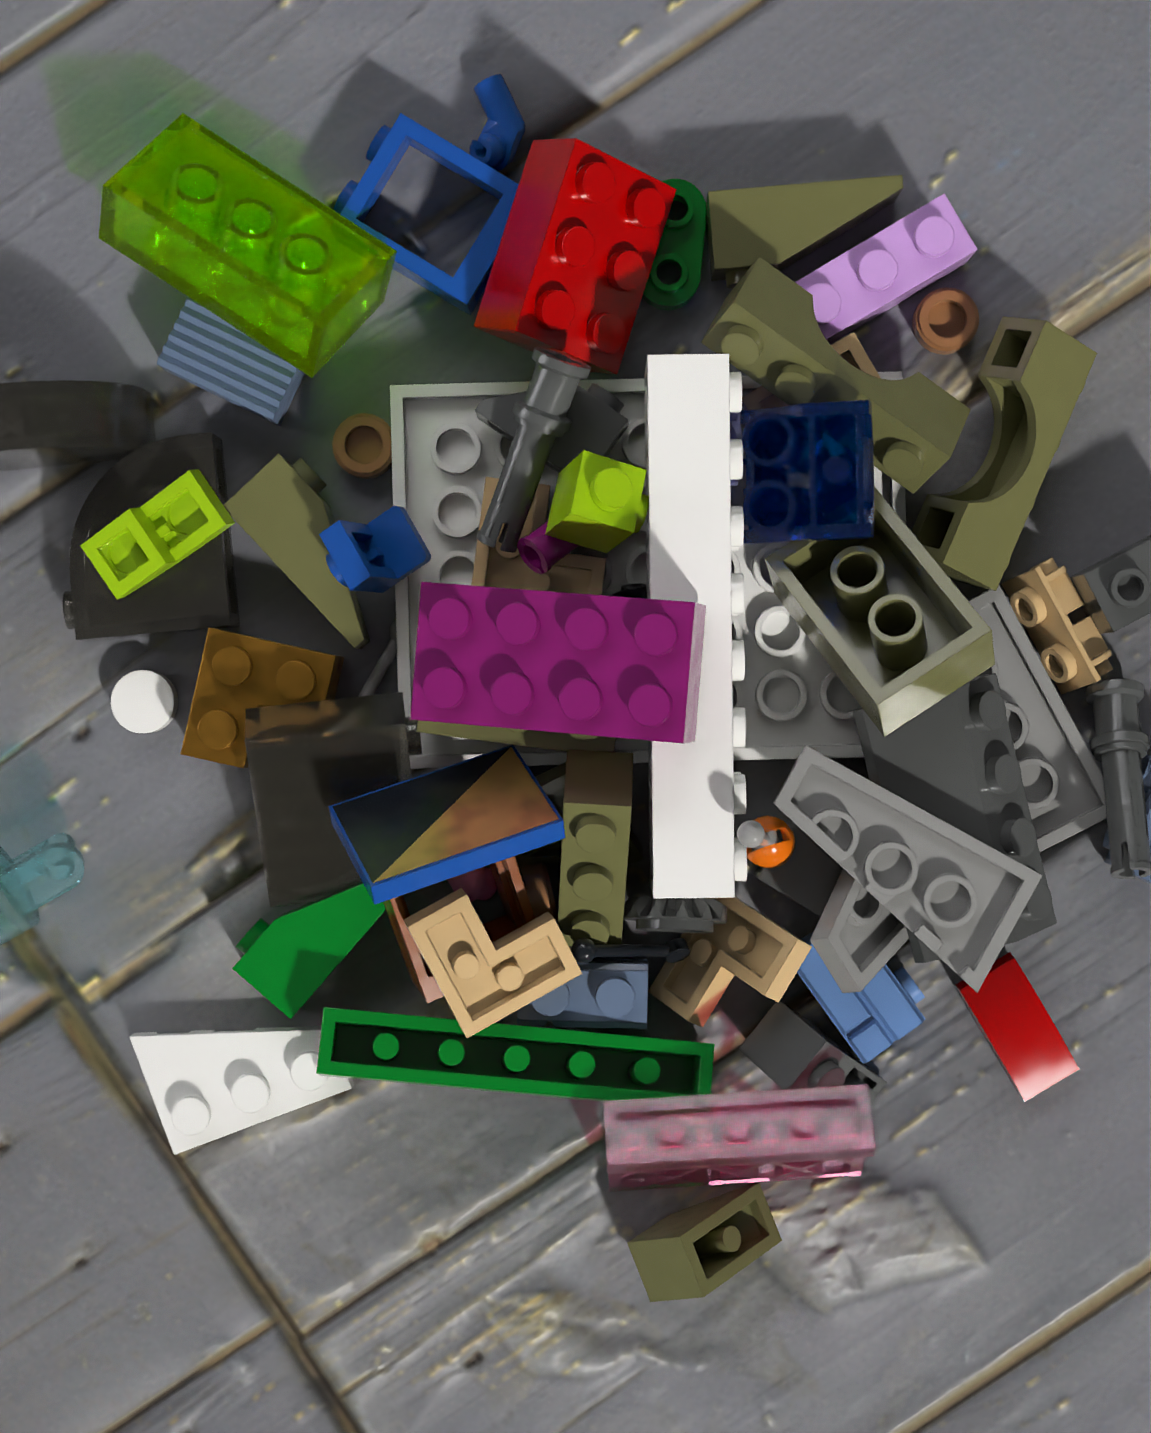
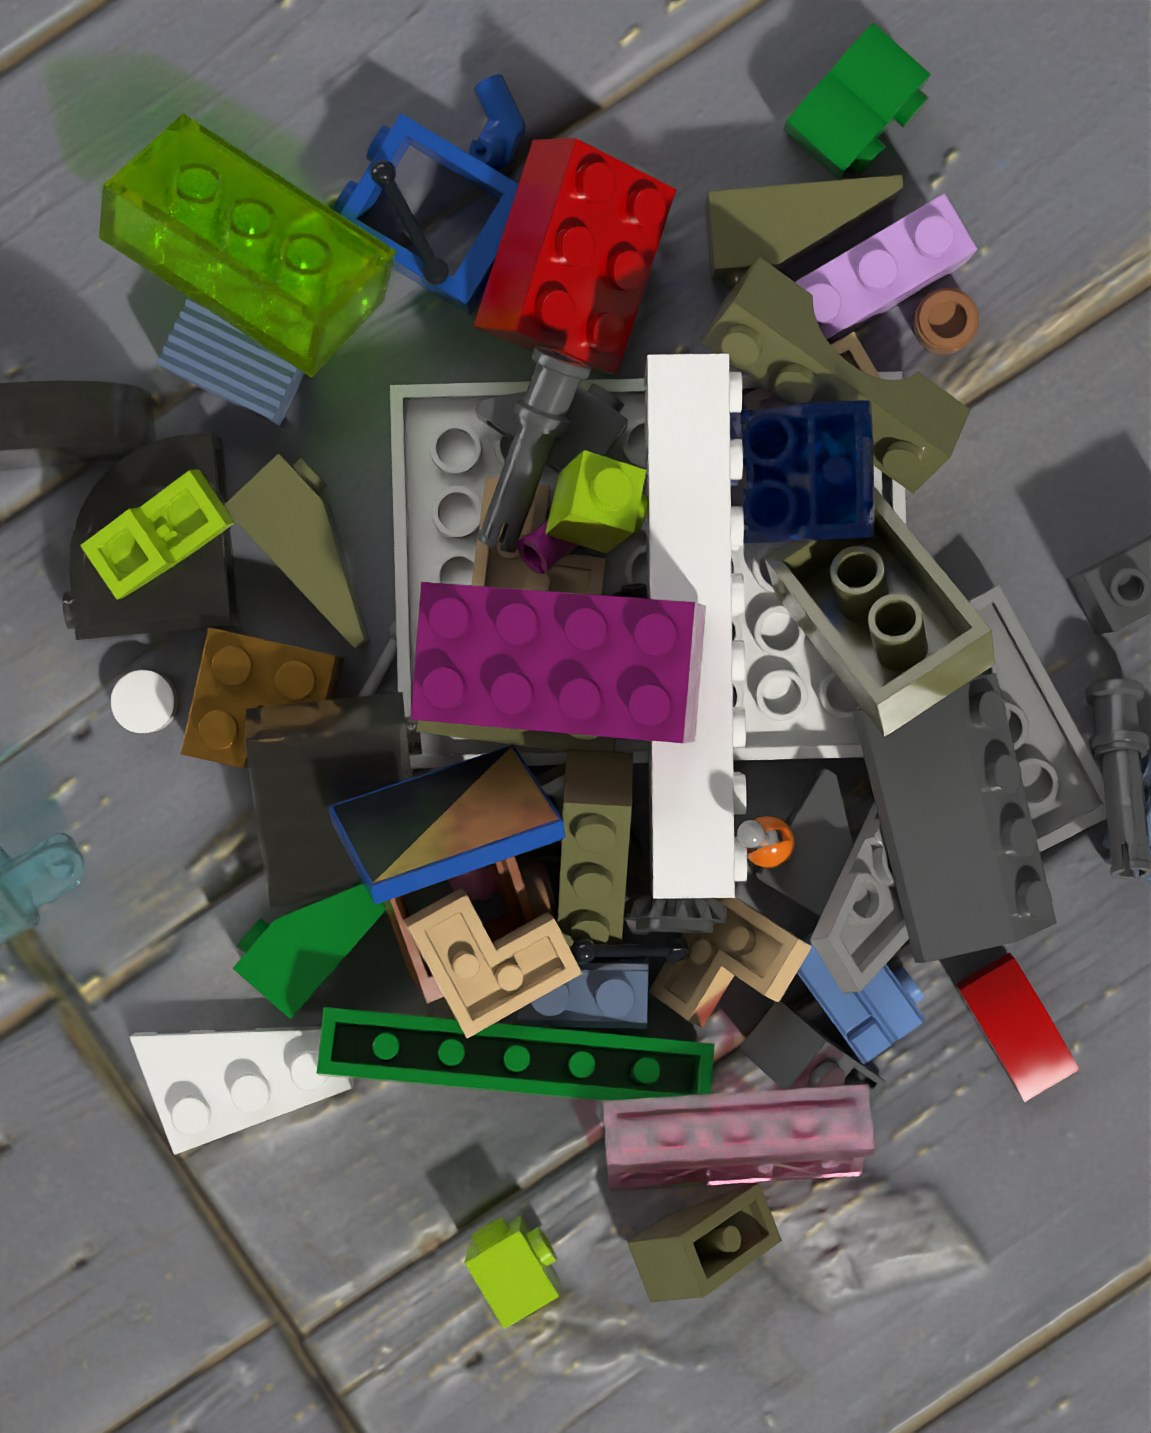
(363, 446): medium nougat tile -> none
(375, 553): blue bracket -> none
(435, 269): none -> black hinge
(513, 1268): none -> lime brick
(682, 247): green plate -> none
(858, 102): none -> green brick
(921, 869): light grey wing -> none
(1033, 387): olive arch -> none
(1069, 652): tan hinge -> none

